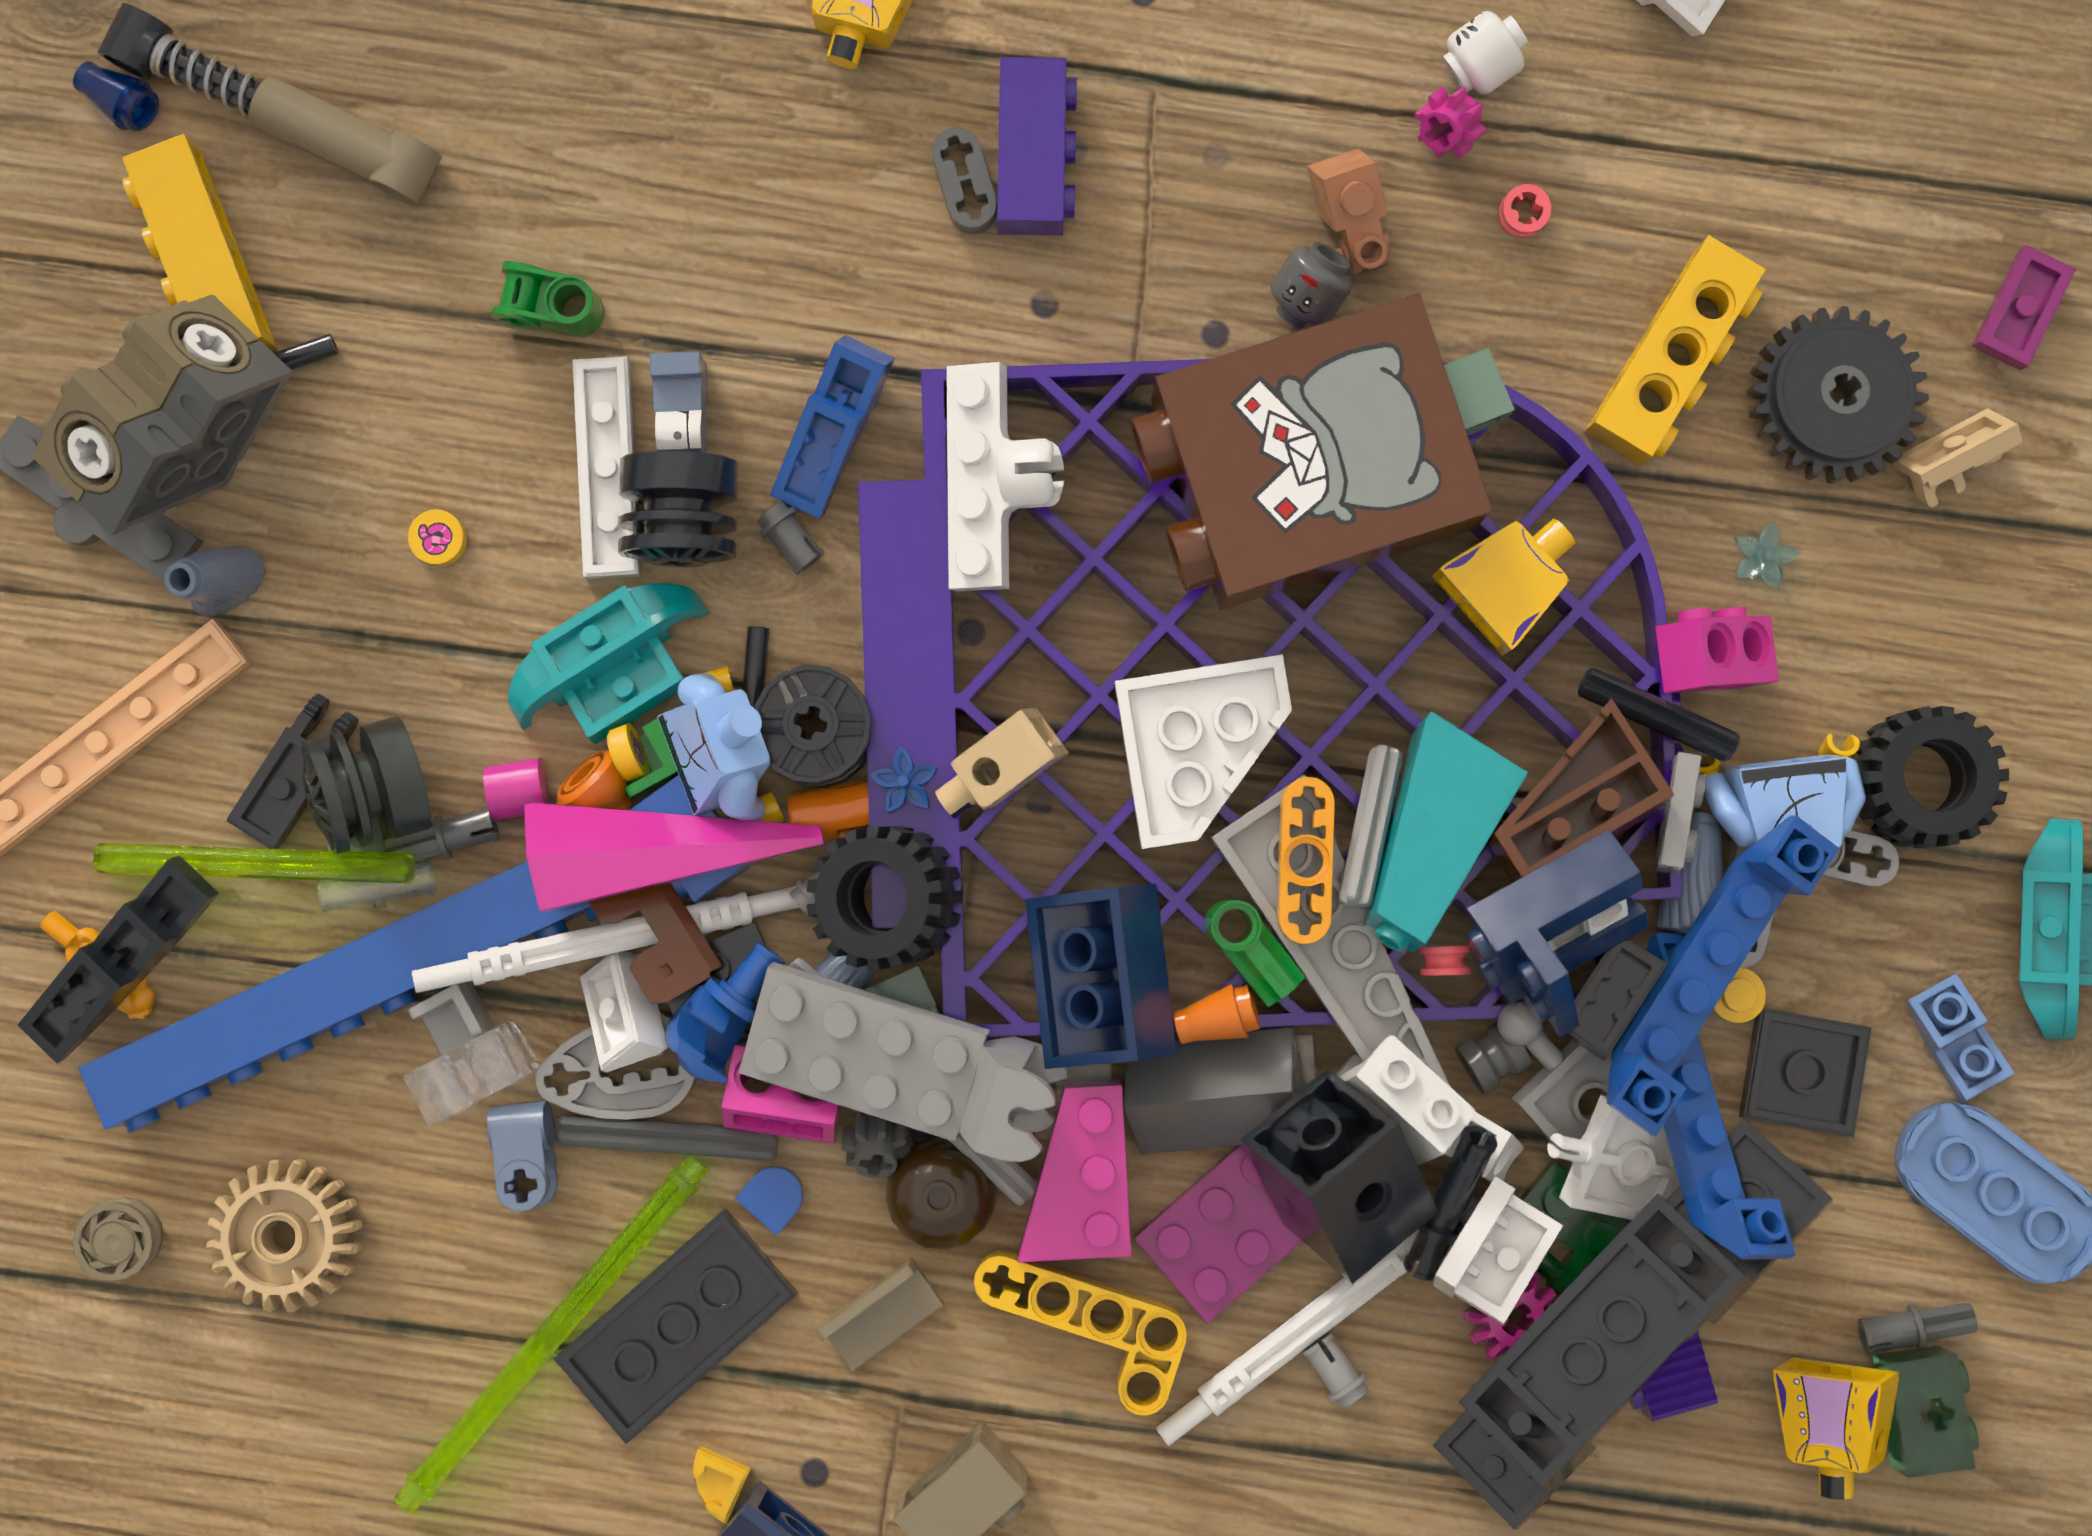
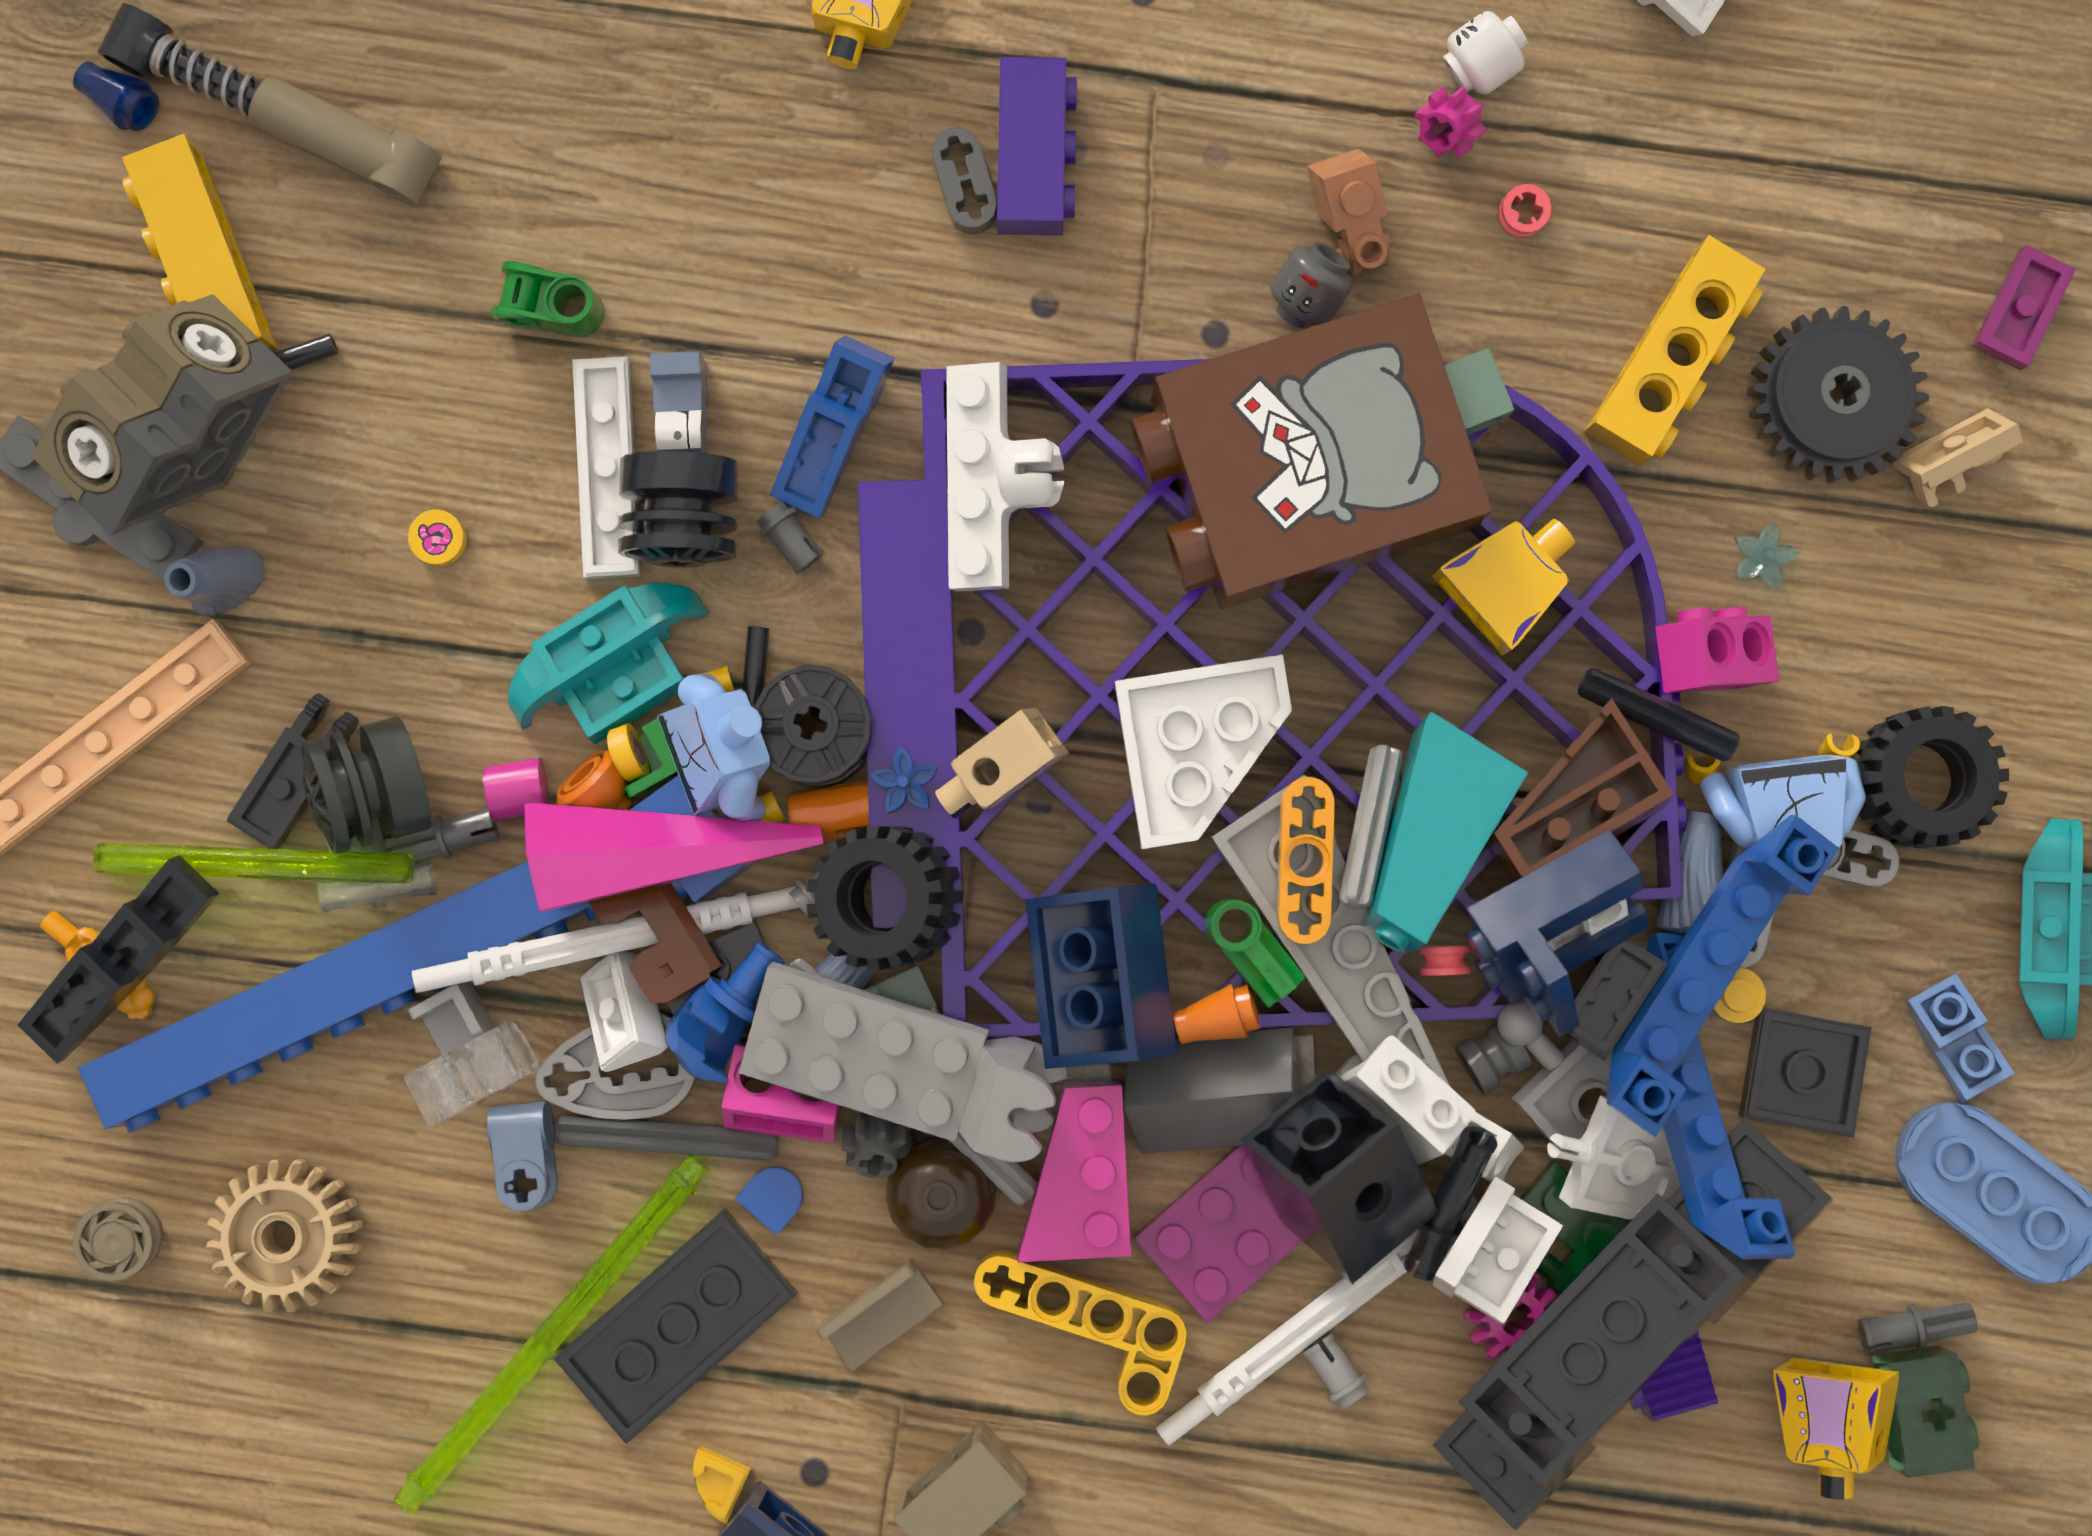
(1675, 838): light grey plate -> none

